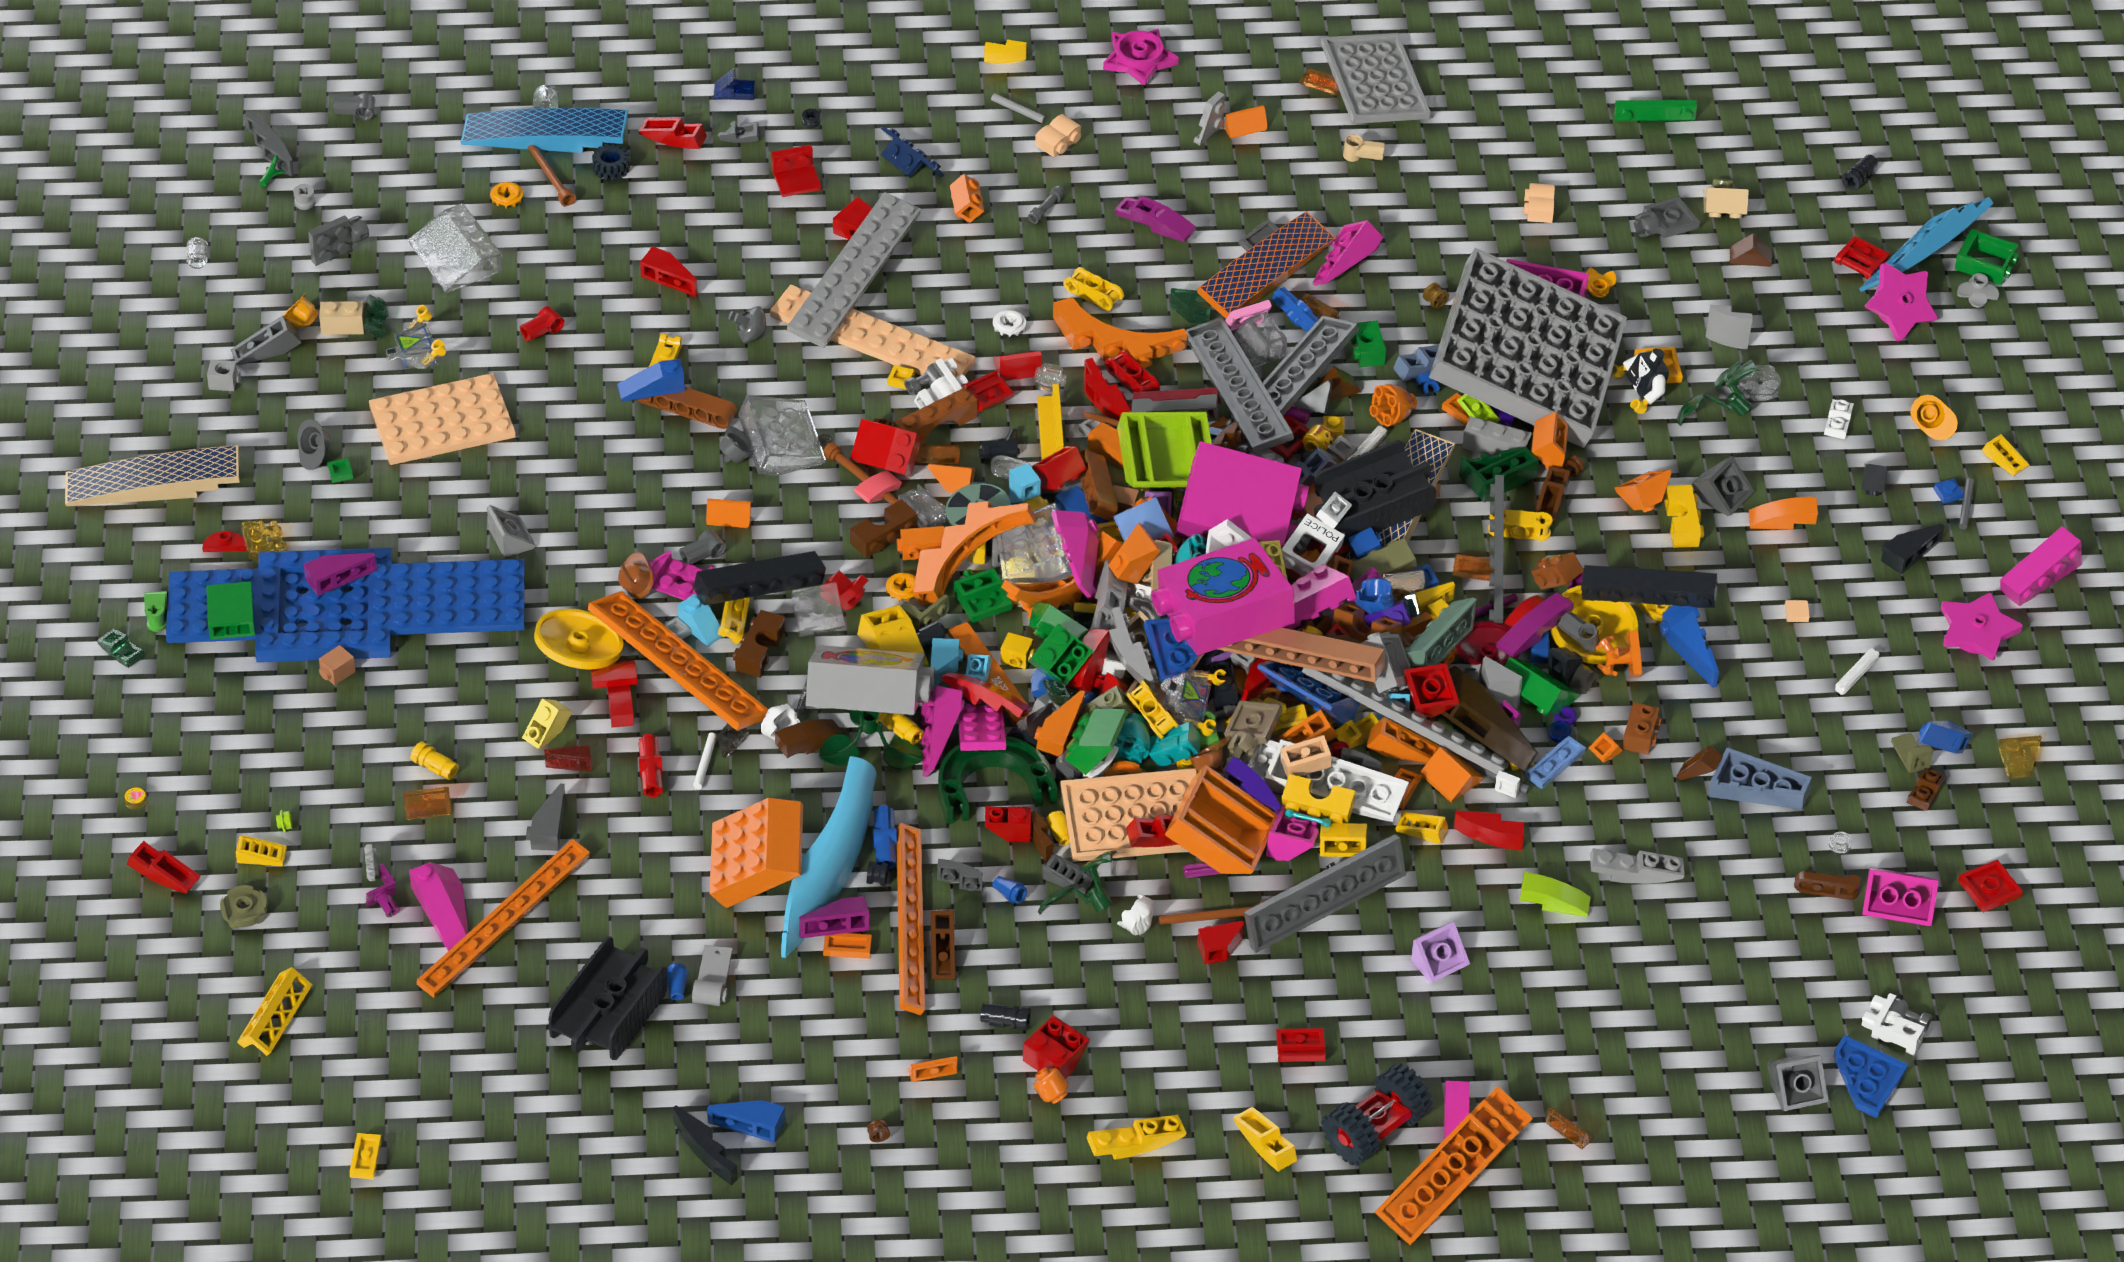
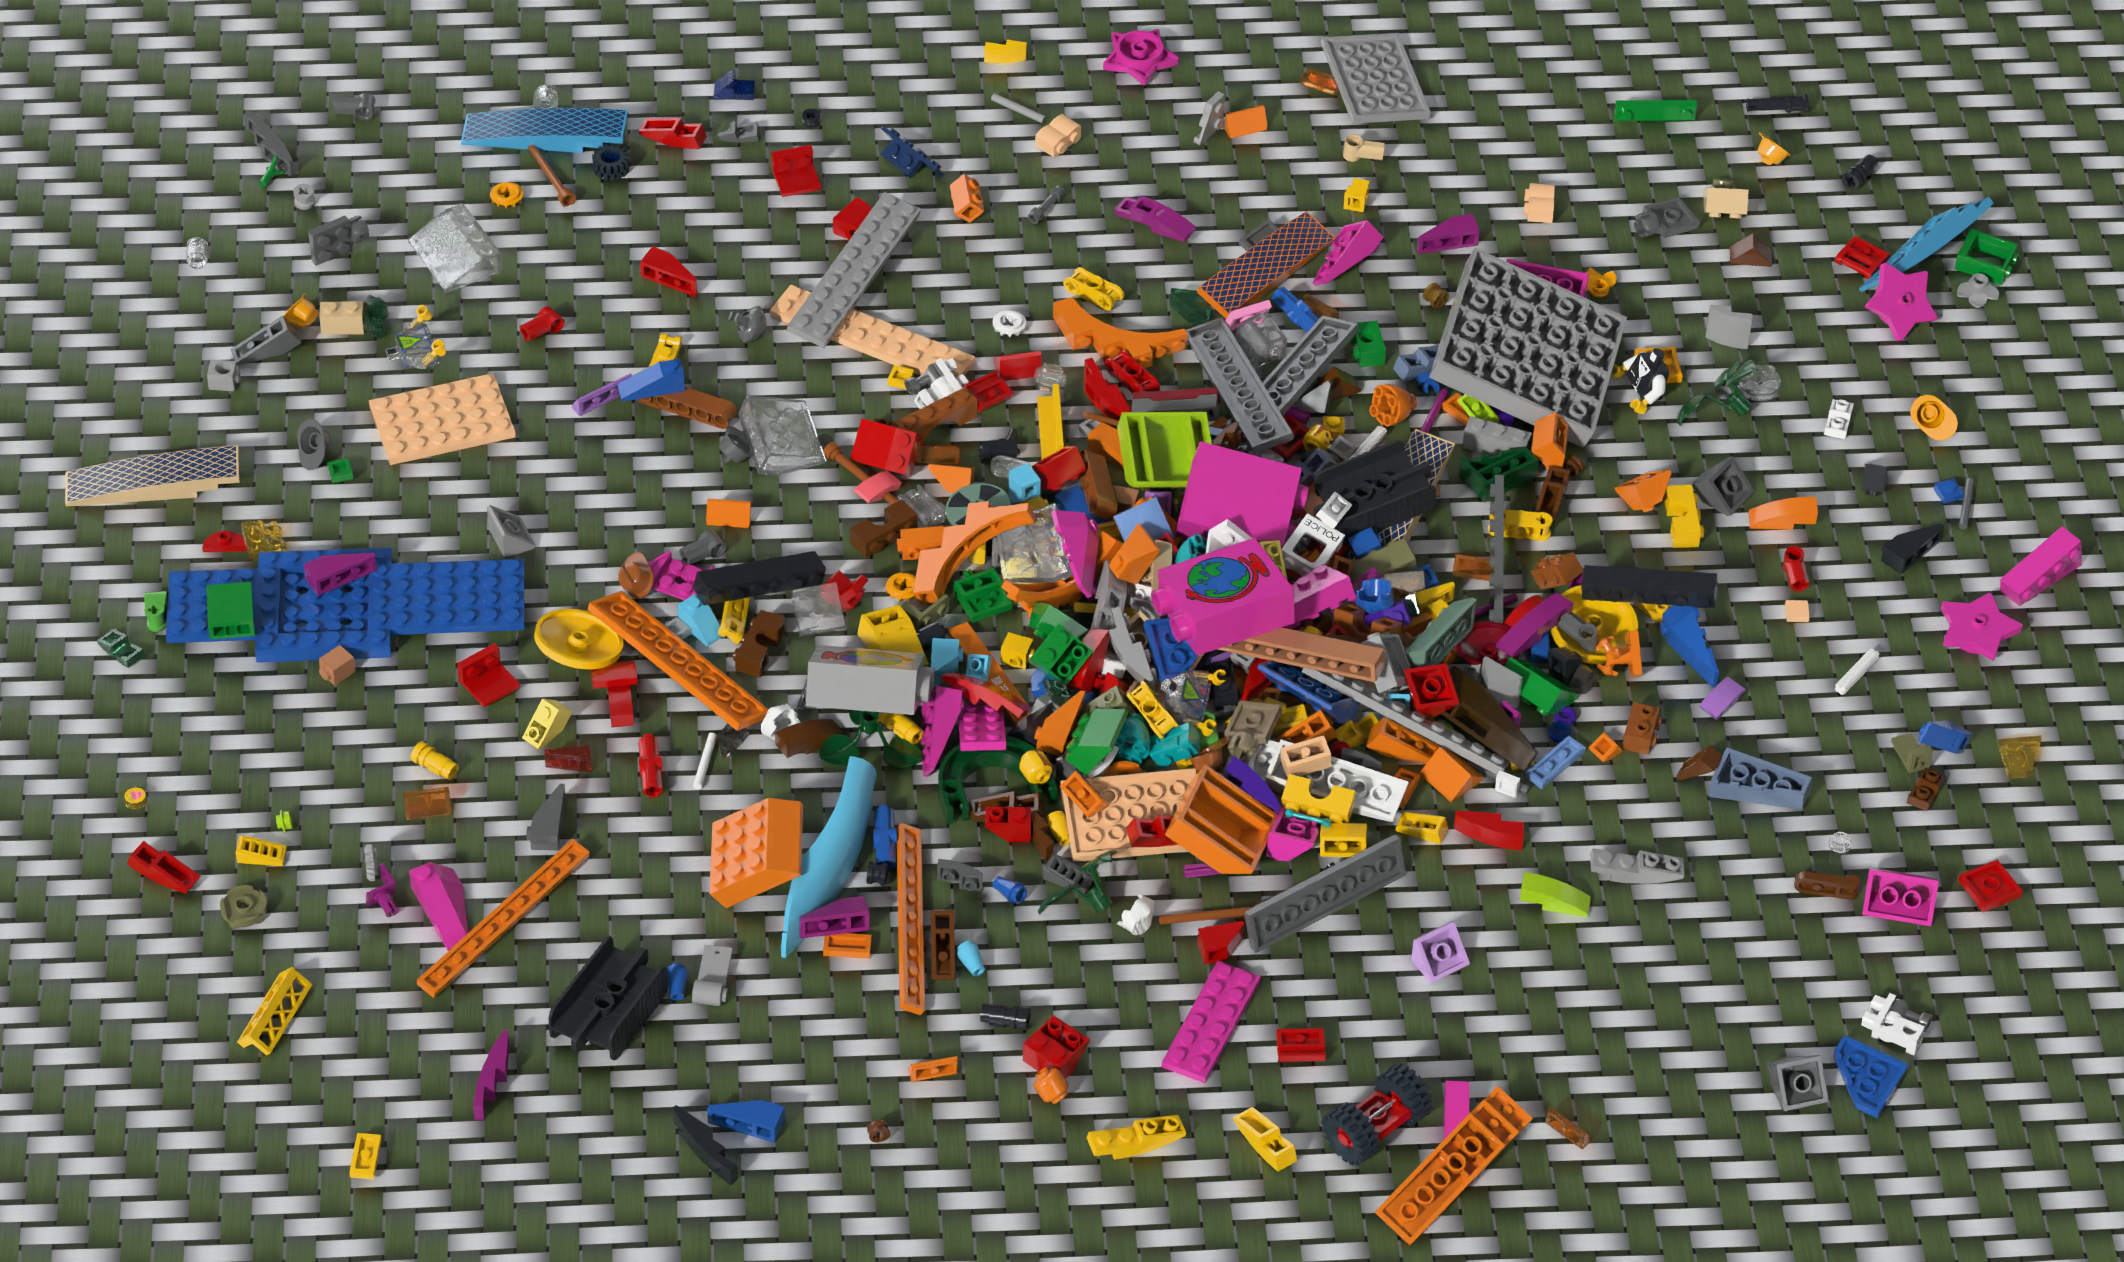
(486, 676): none -> red bracket
(493, 1071): none -> magenta slope
(598, 397): none -> medium lavender slope
(970, 957): none -> medium azure cone
(1008, 799): none -> reddish brown slope
(1036, 767): none -> yellow head
(1084, 794): none -> orange slope
(1211, 1022): none -> dark pink plate
(1356, 195): none -> yellow brick
(1434, 411): none -> magenta bar
(1451, 234): none -> magenta slope
(1722, 697): none -> medium lavender slope
(1771, 151): none -> light orange piece
(1787, 103): none -> black pin
(1795, 568): none -> red piece
(1992, 452): yellow slope -> none

